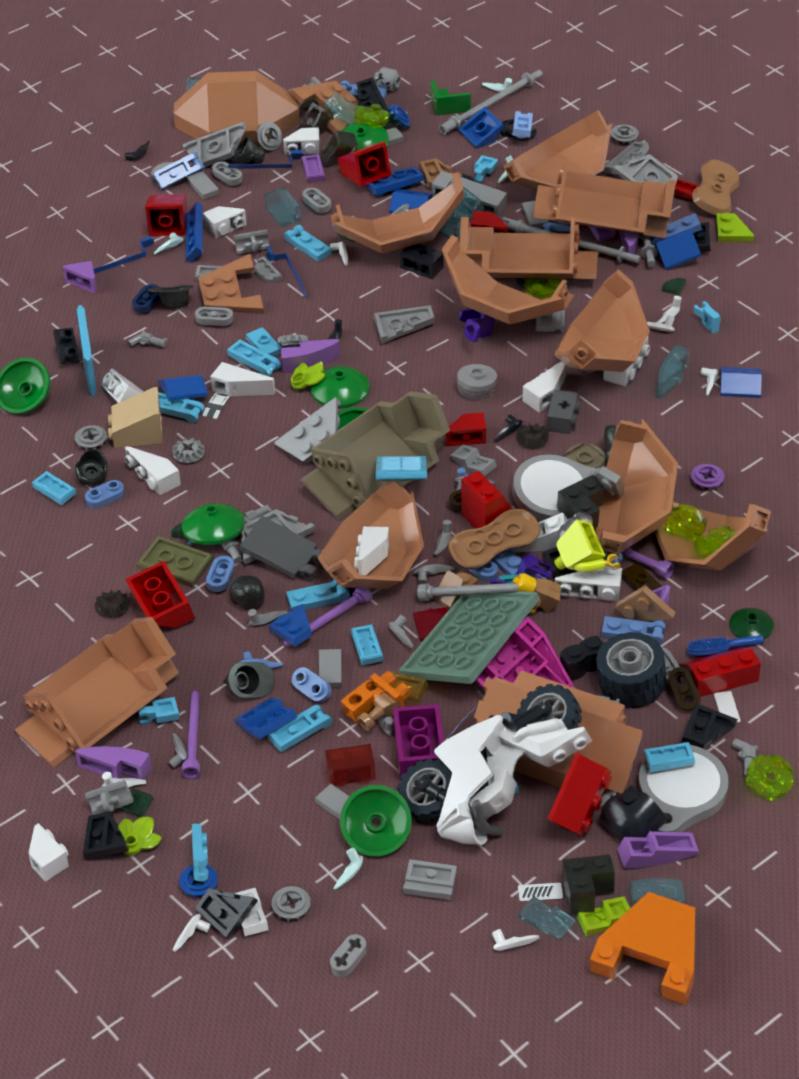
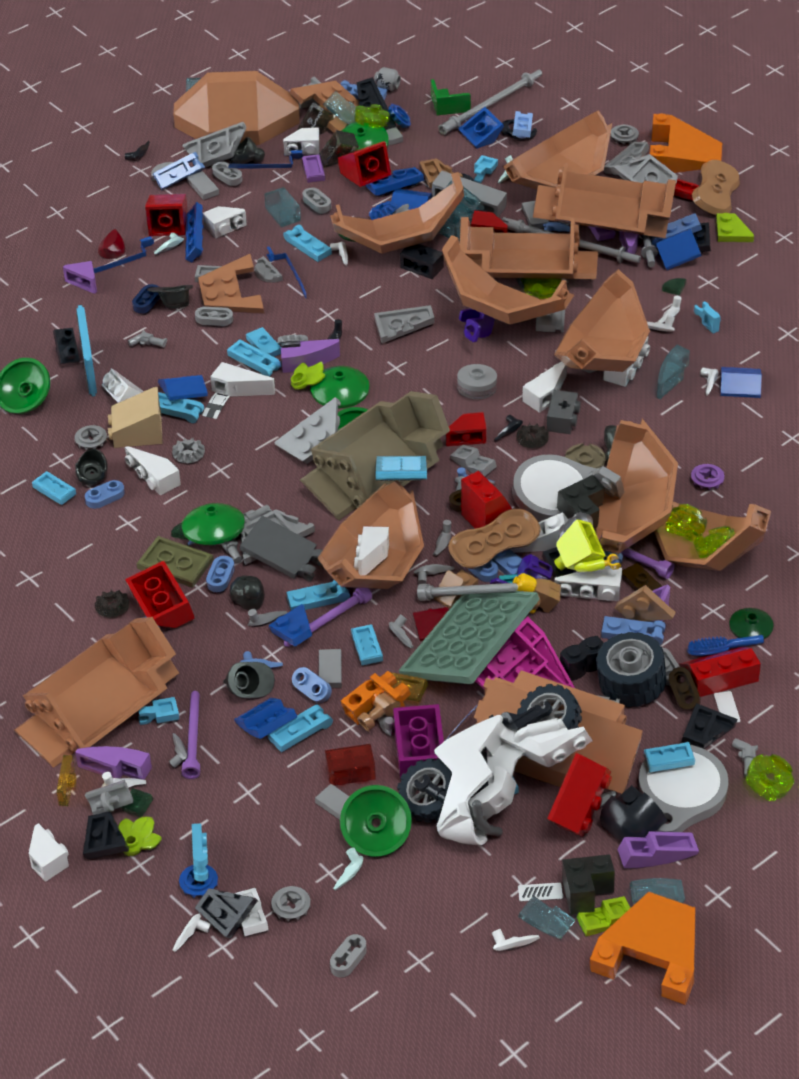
(66, 780): none -> clear yellow plate
(112, 246): none -> dark red piece
(251, 241): light grey hips -> none
(274, 132): light grey gear -> none
(383, 210): none -> blue gear
(430, 879): light grey plate -> none
(498, 87): light aqua bar -> none
(687, 145): none -> orange wedge

